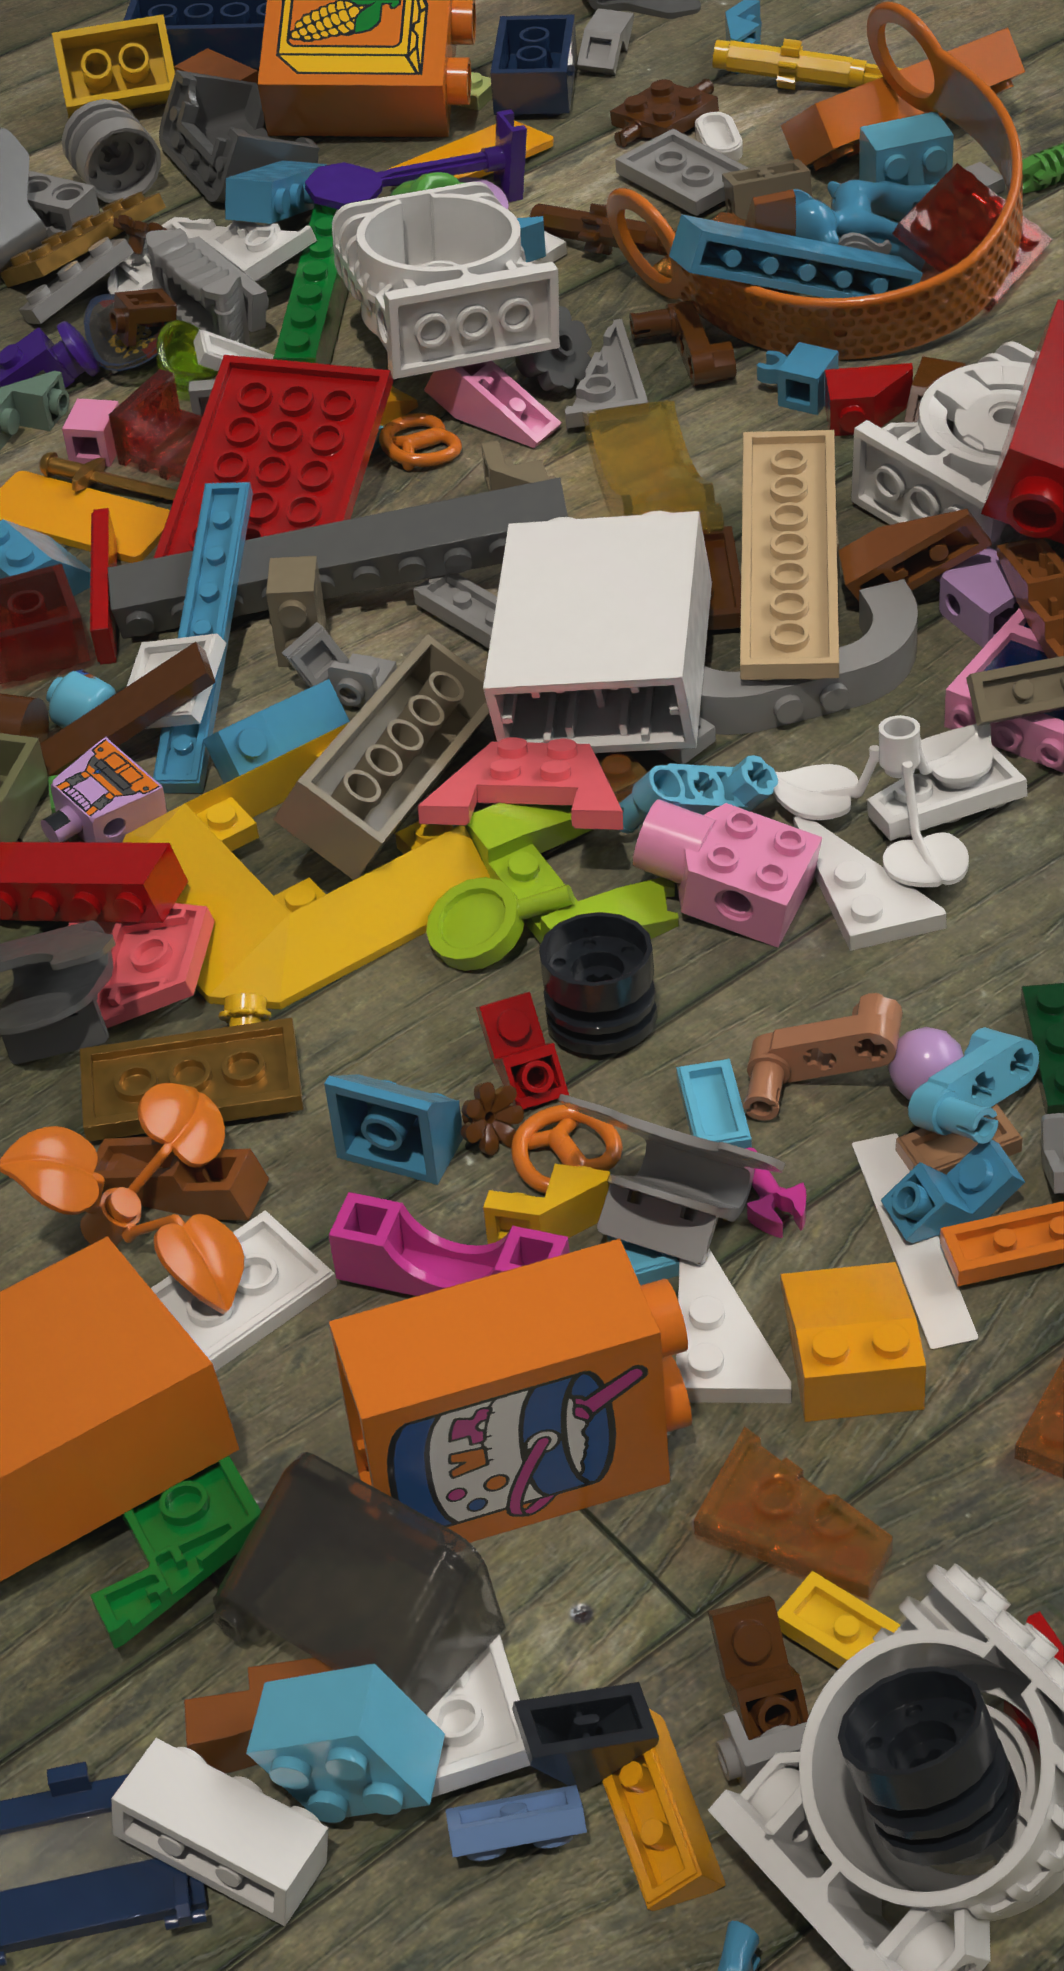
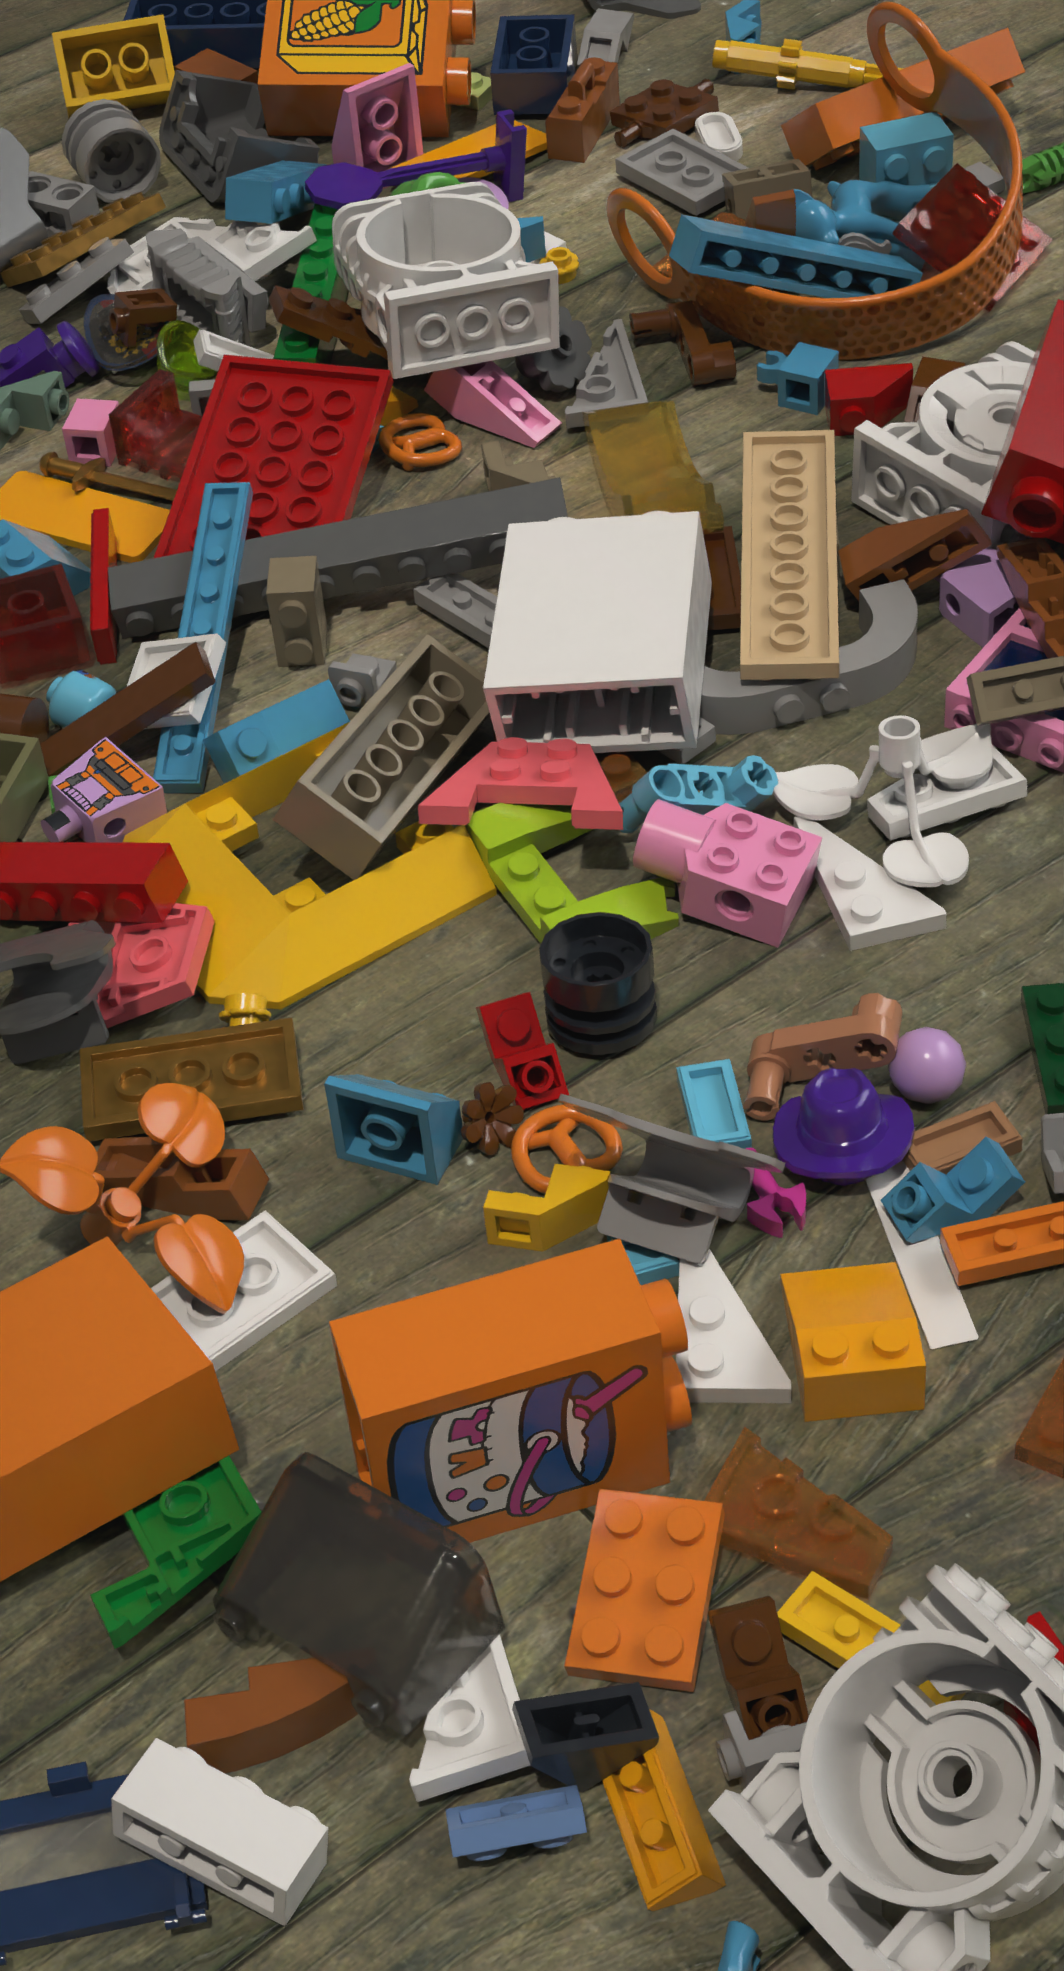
(136, 231): reddish brown plant -> none
(313, 654): light grey tile -> none
(326, 319): none -> reddish brown wing
(346, 1743): medium azure brick -> none
(379, 122): none -> bright pink slope
(387, 1249): dark pink arch -> none
(484, 920): lime piece -> none
(565, 262): none -> yellow plate
(583, 111): none -> dark orange piece
(595, 228): reddish brown piece -> none
(645, 1590): none -> orange plate
(842, 1129): none -> dark purple hat
(929, 1765): black wheel -> none
(968, 1088): medium azure beam -> none

